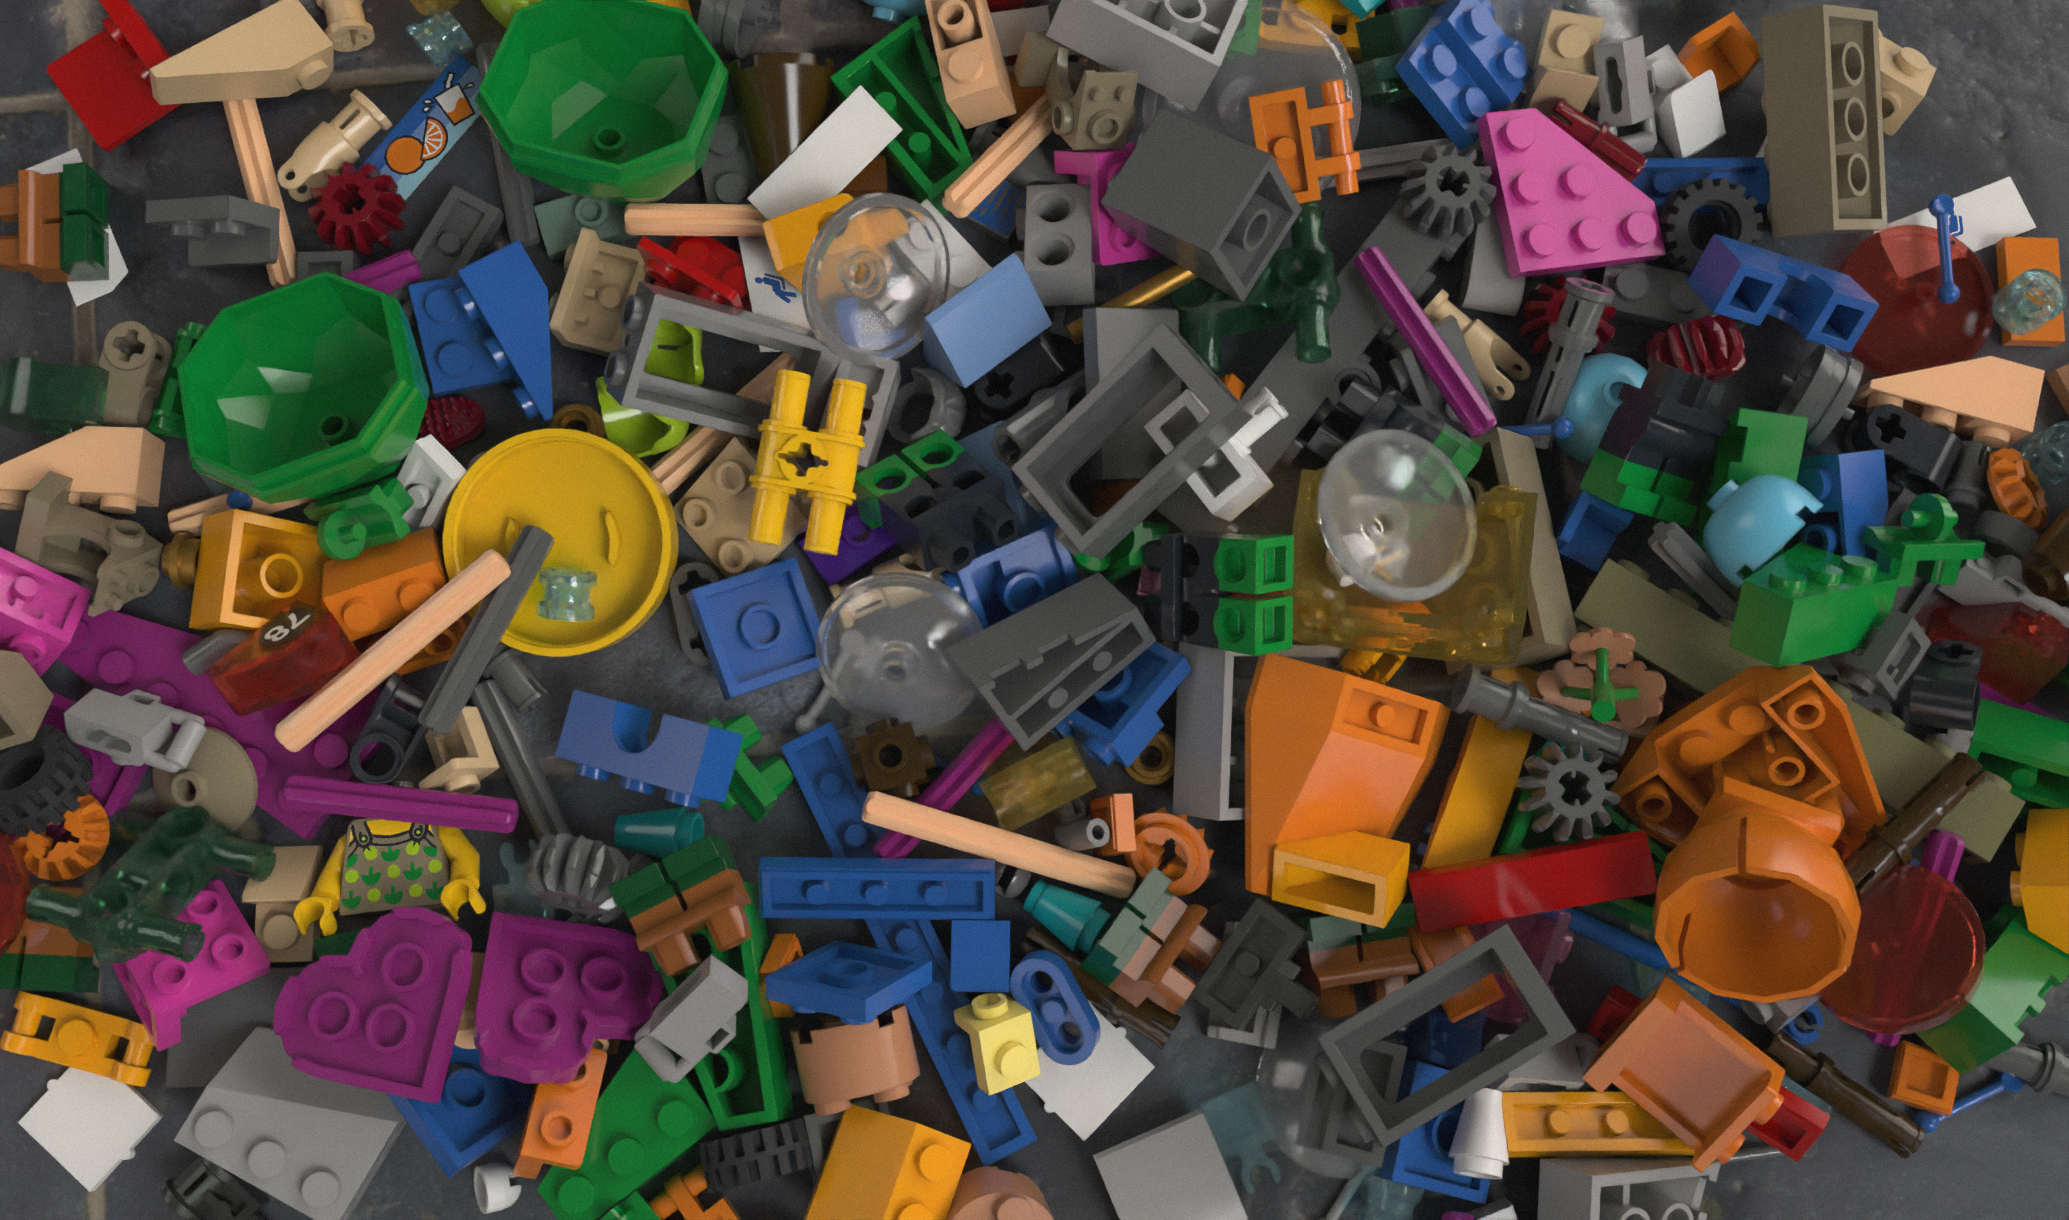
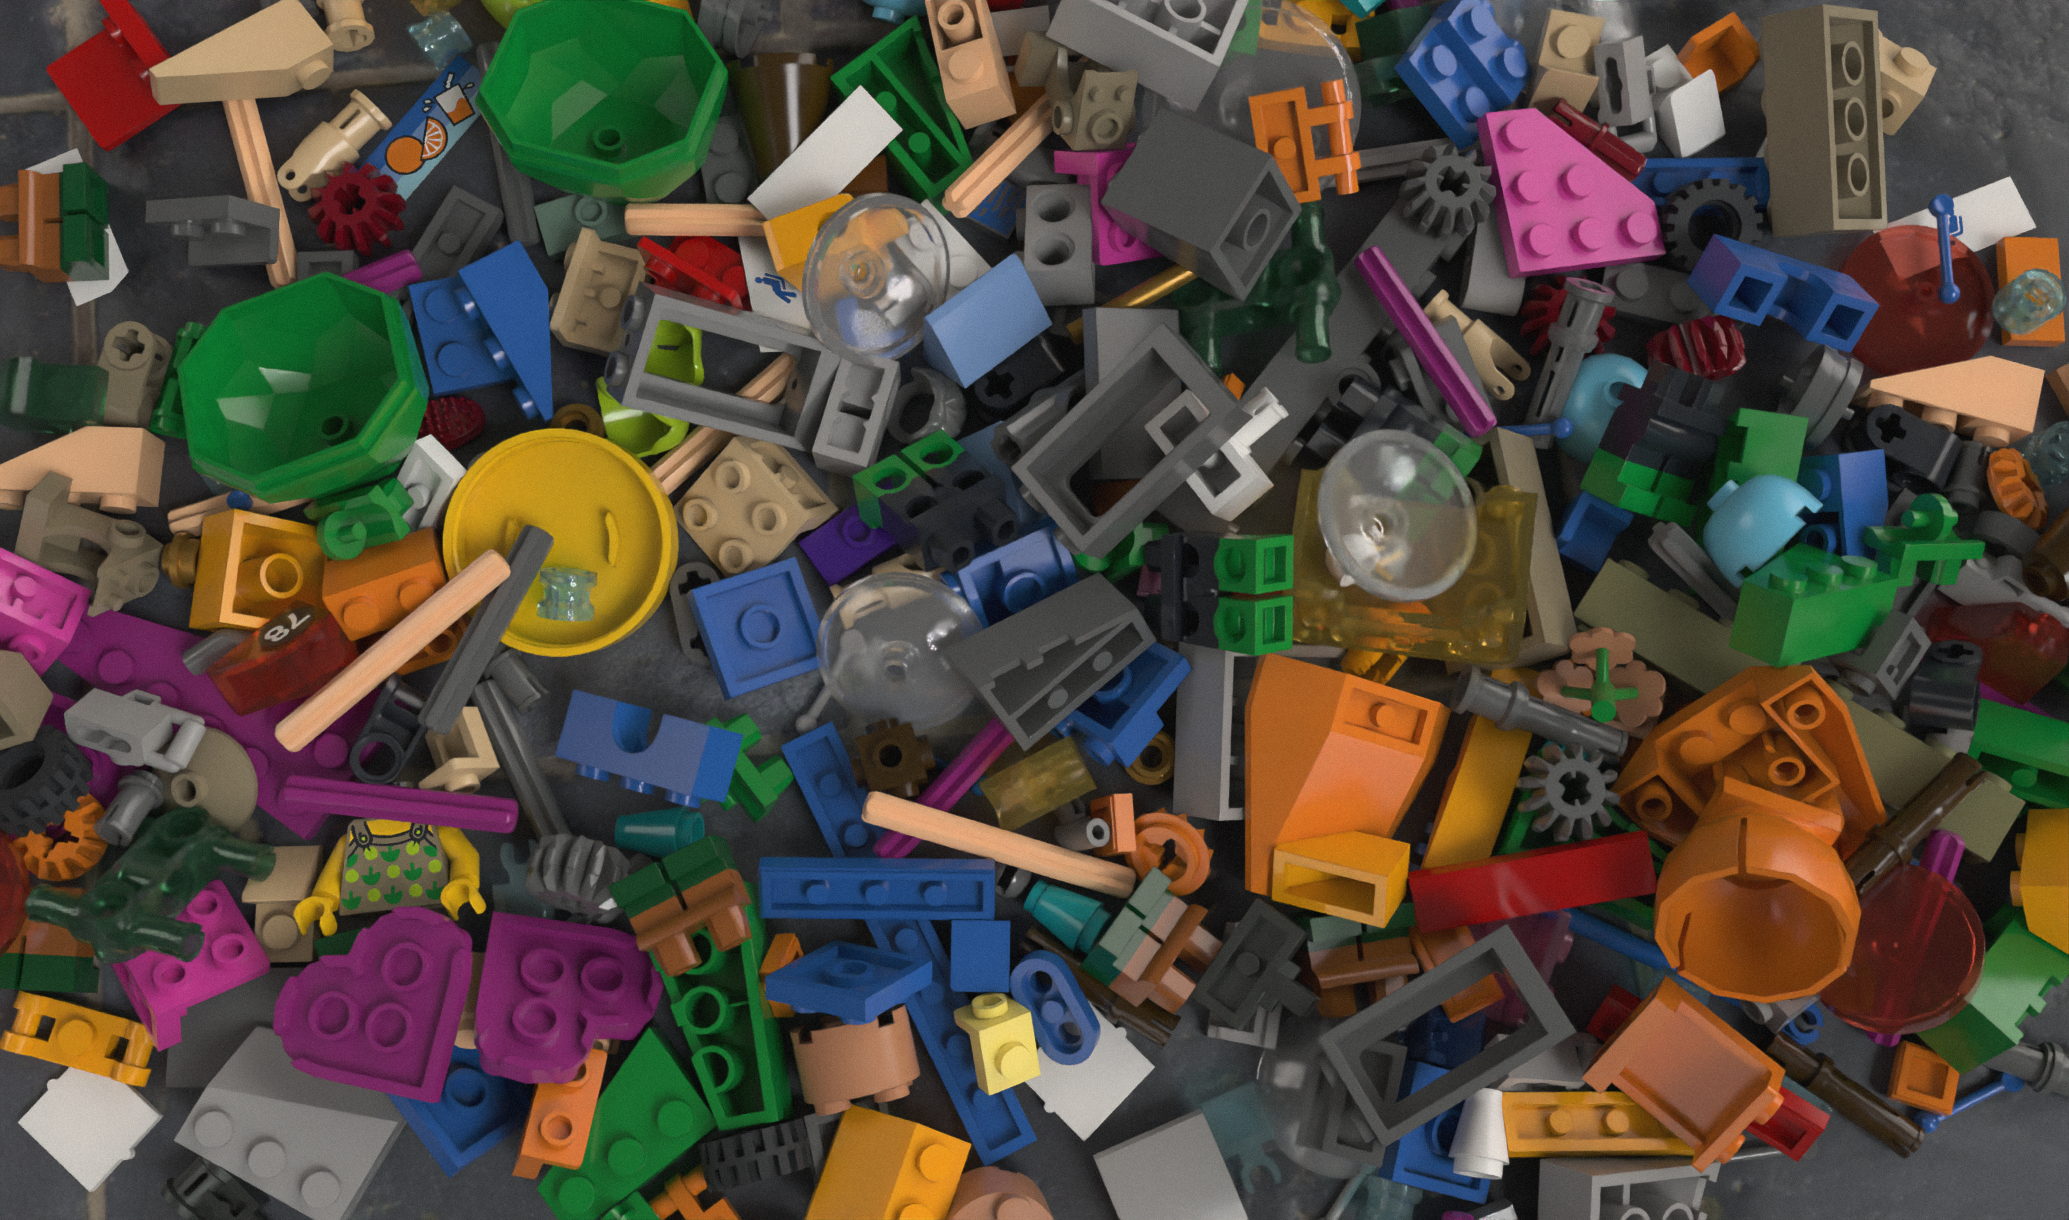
(135, 799): none -> dark grey pin
(493, 1187): white hinge -> none
(693, 1020): light grey piece -> none
(787, 439): yellow pin -> none

